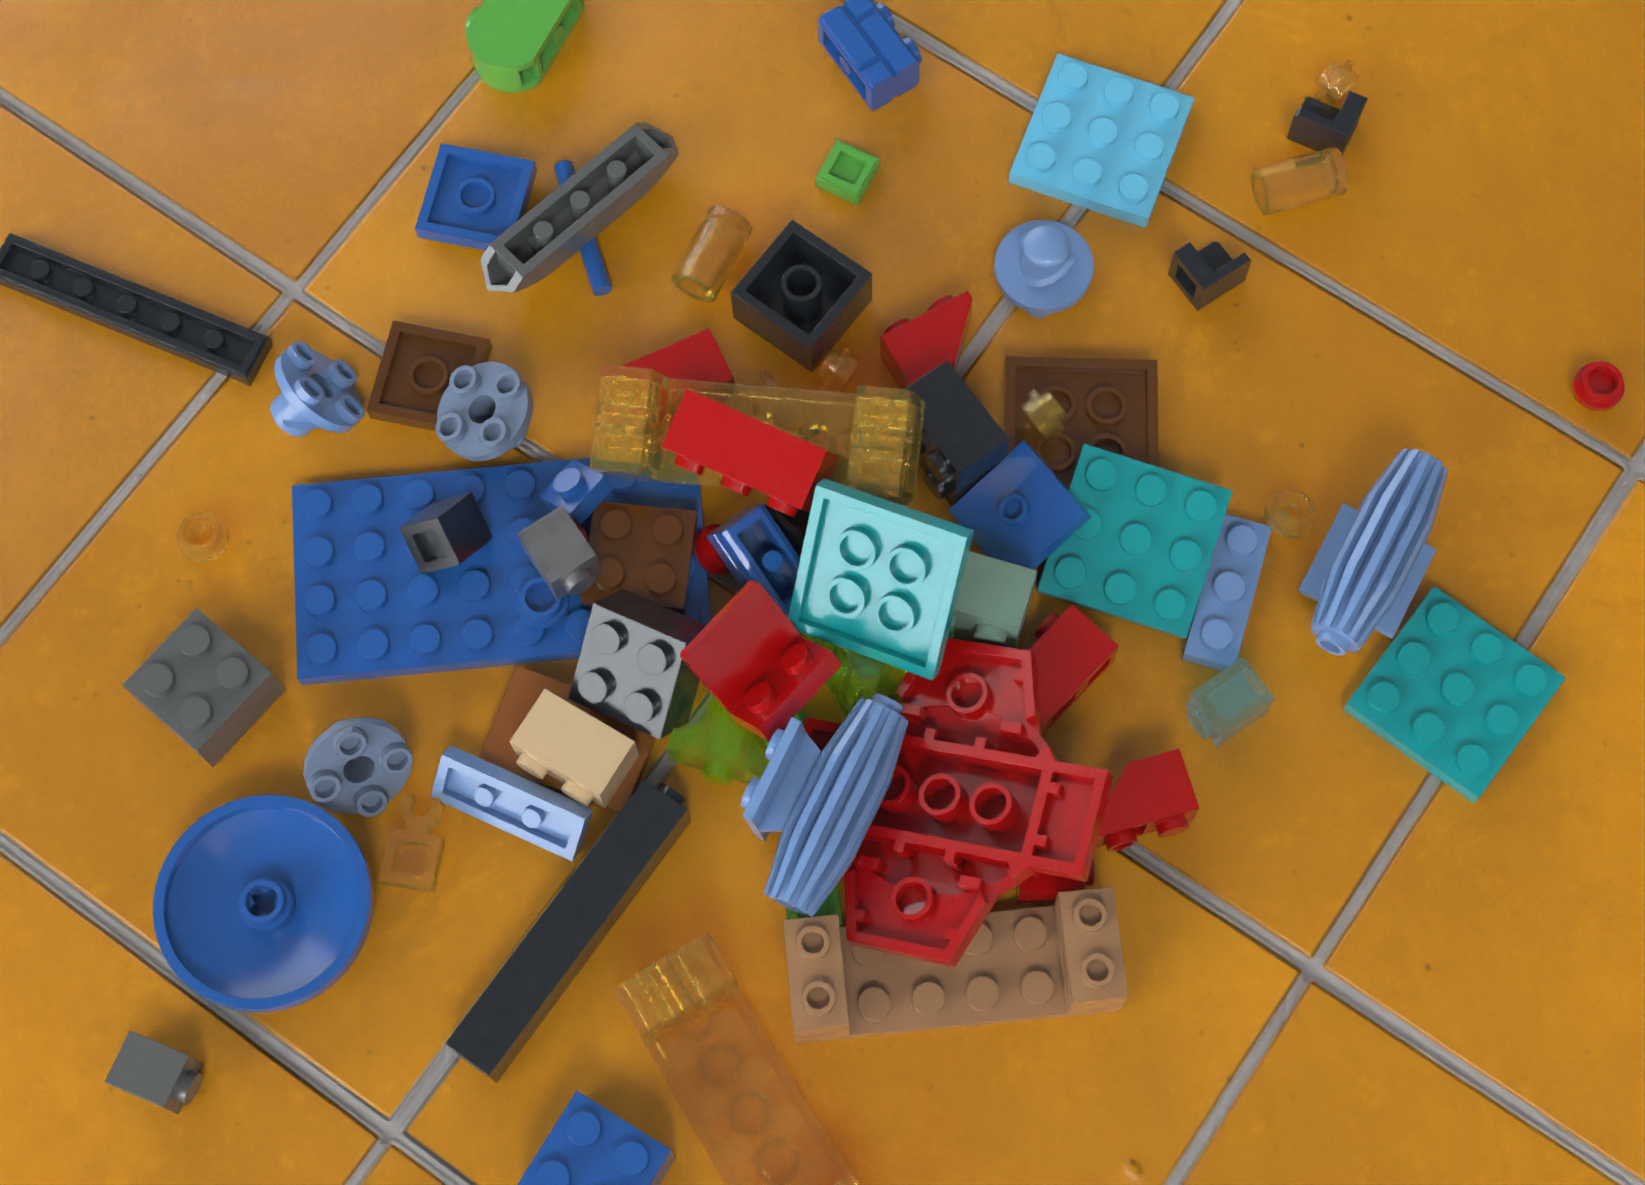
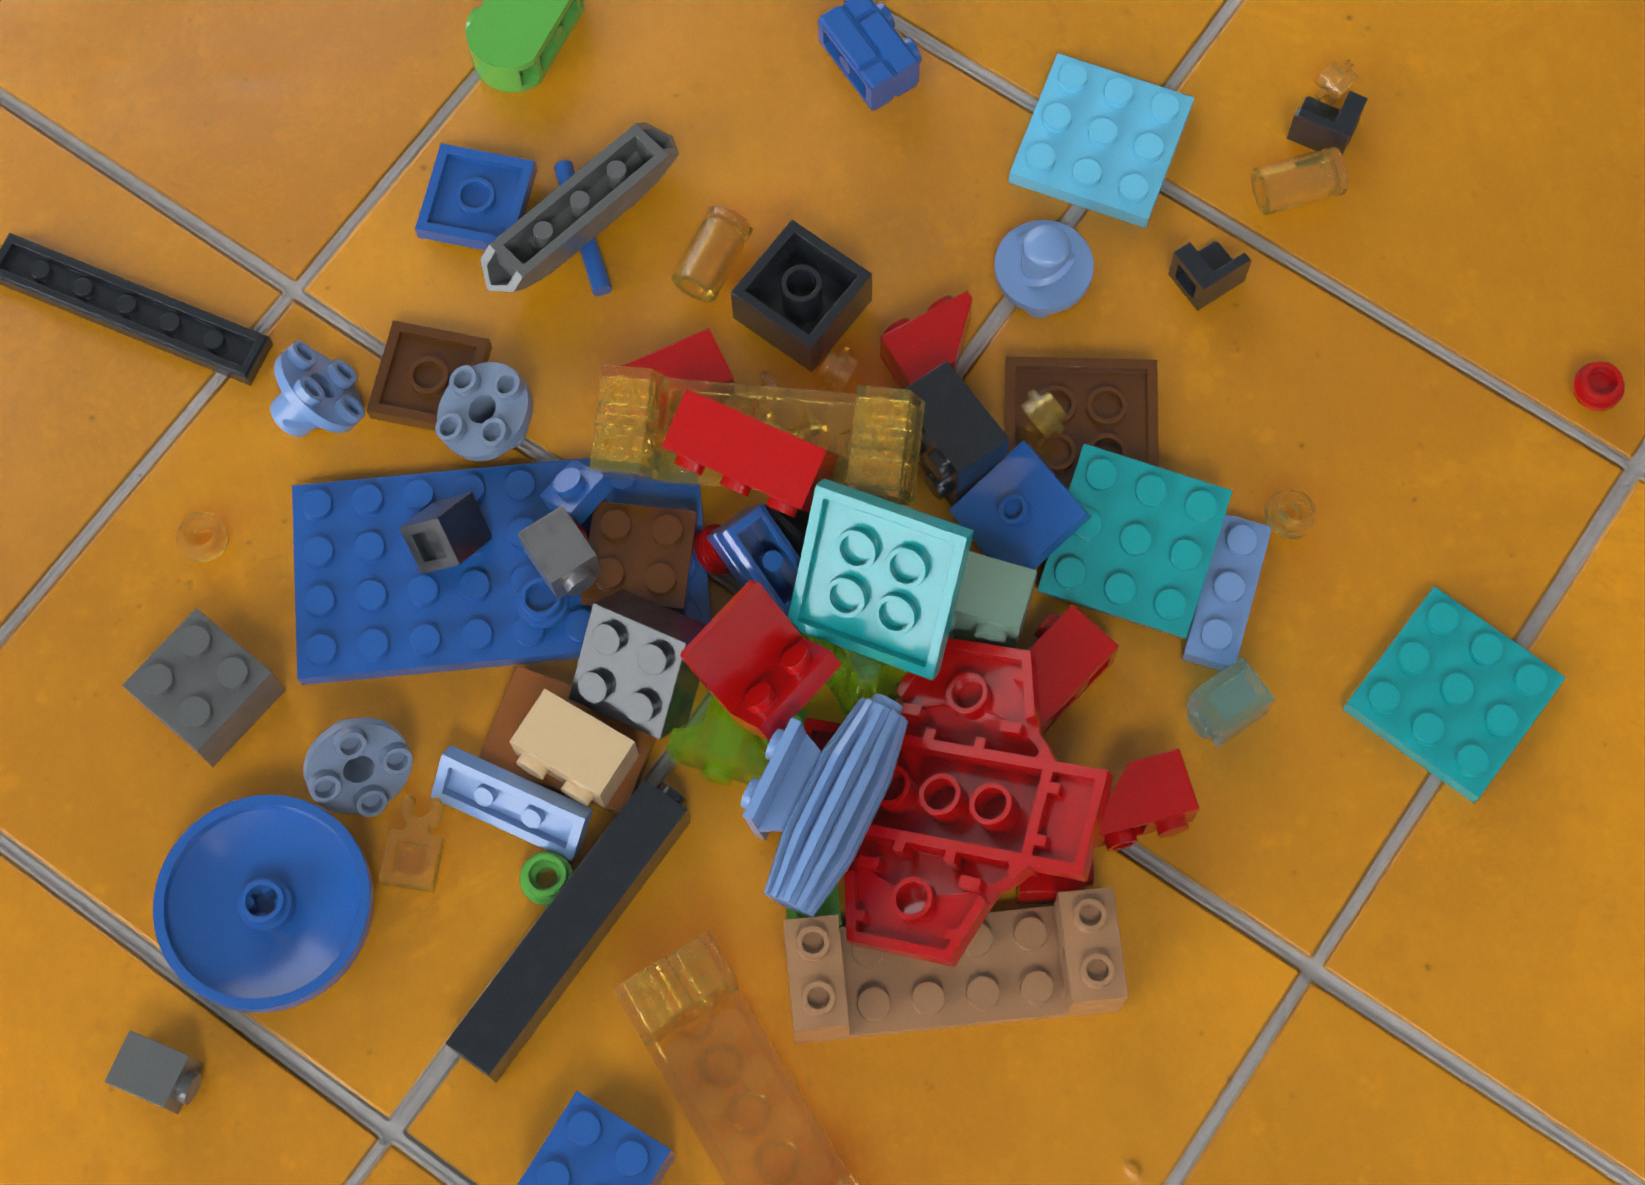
(535, 867): none -> bright green plate
(847, 172): bright green tile -> none
(1375, 555): medium blue plate -> none

